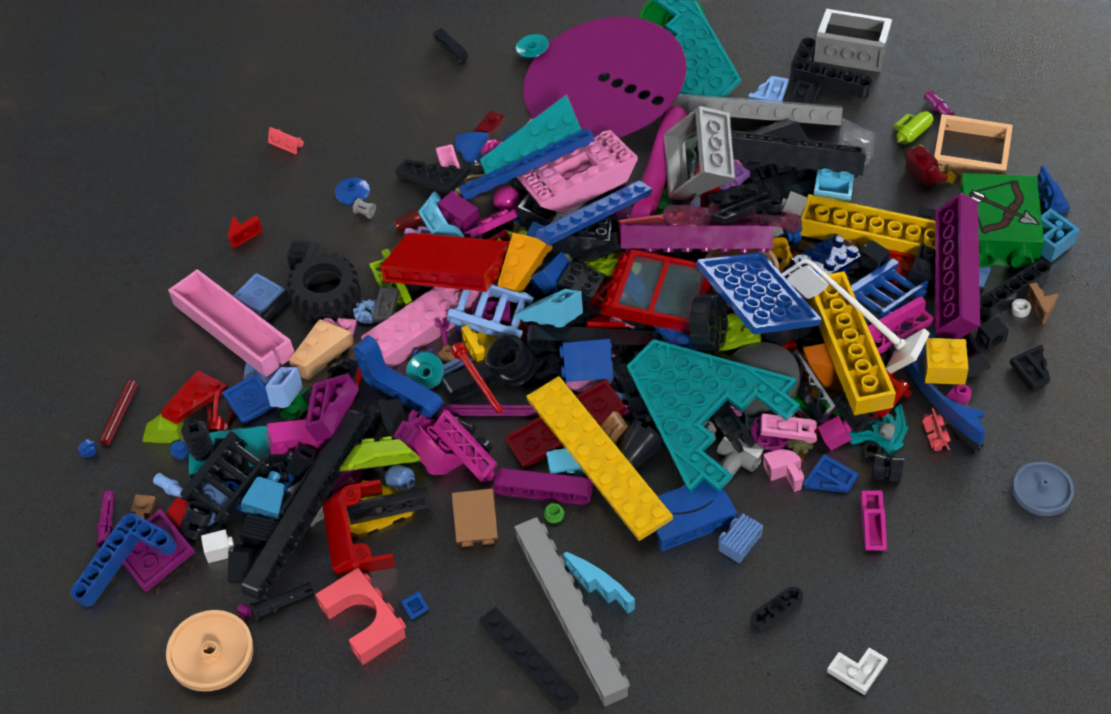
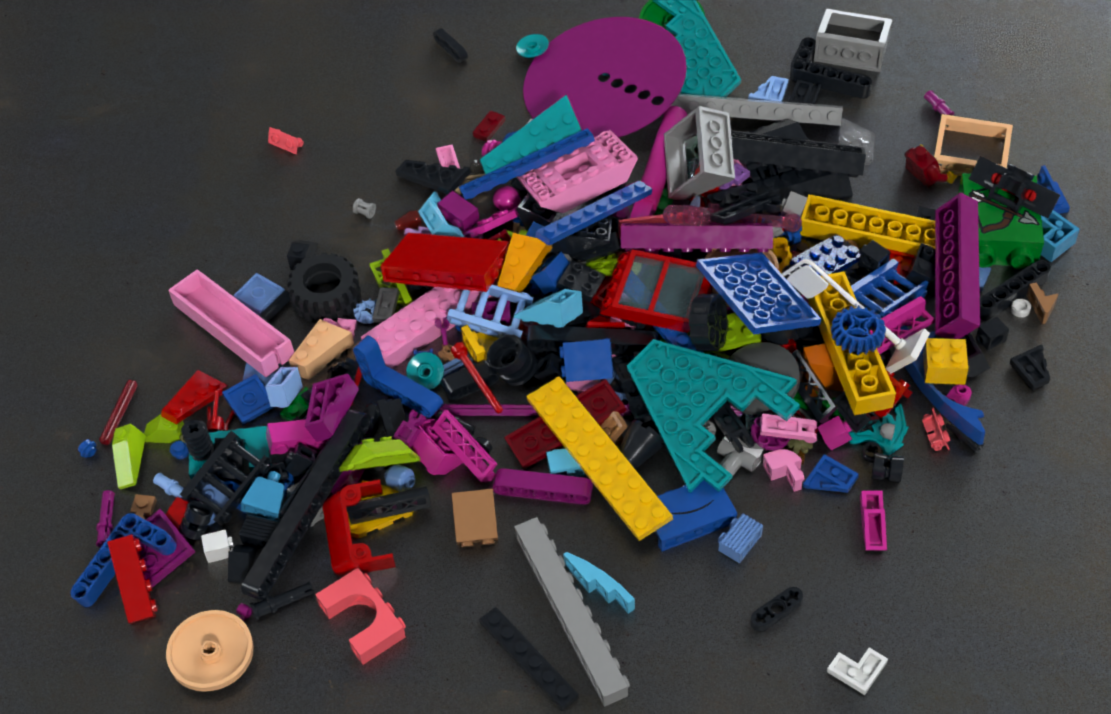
(127, 453): none -> lime slope
(131, 579): none -> red brick
(240, 233): red slope -> none
(351, 189): blue dish -> none
(414, 605): blue slope -> none
(471, 145): blue brick -> none
(554, 513): bright green plate -> none
(834, 185): medium azure slope -> none
(857, 335): none -> blue gear
(914, 128): lime piece -> none
(1016, 182): none -> black piece
(1043, 488): sand blue piece -> none

